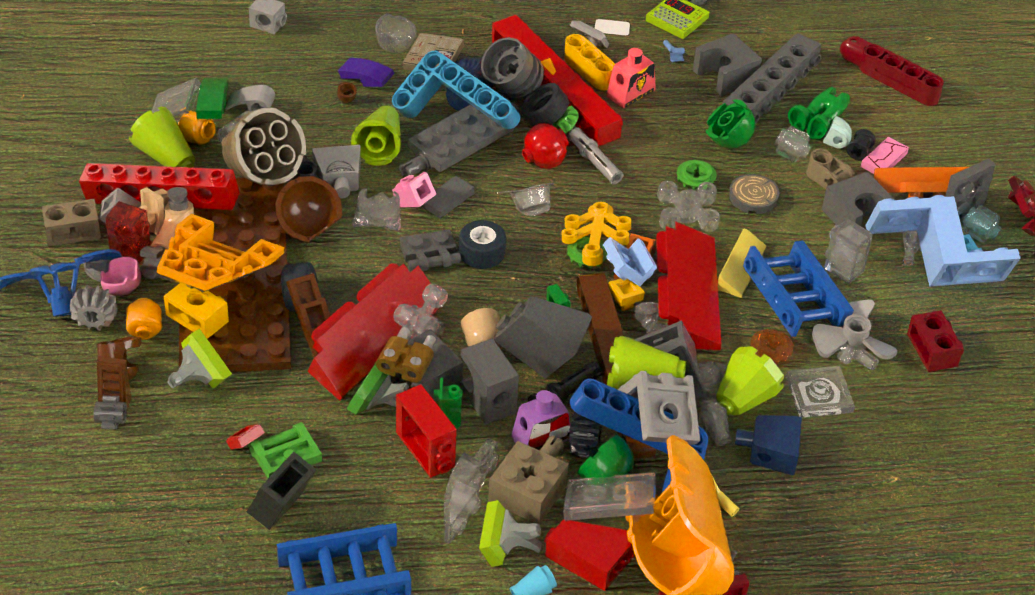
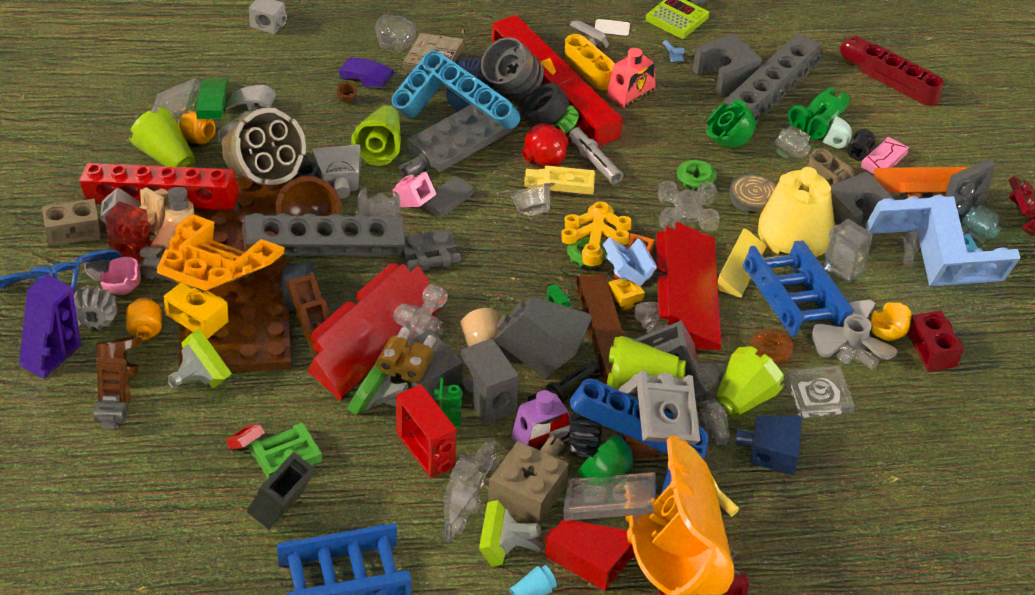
(49, 326): none -> dark purple wedge
(336, 244): none -> dark grey brick
(482, 244): black wheel -> none
(565, 179): none -> light yellow hinge
(798, 212): none -> light yellow cone
(891, 322): none -> yellow hair

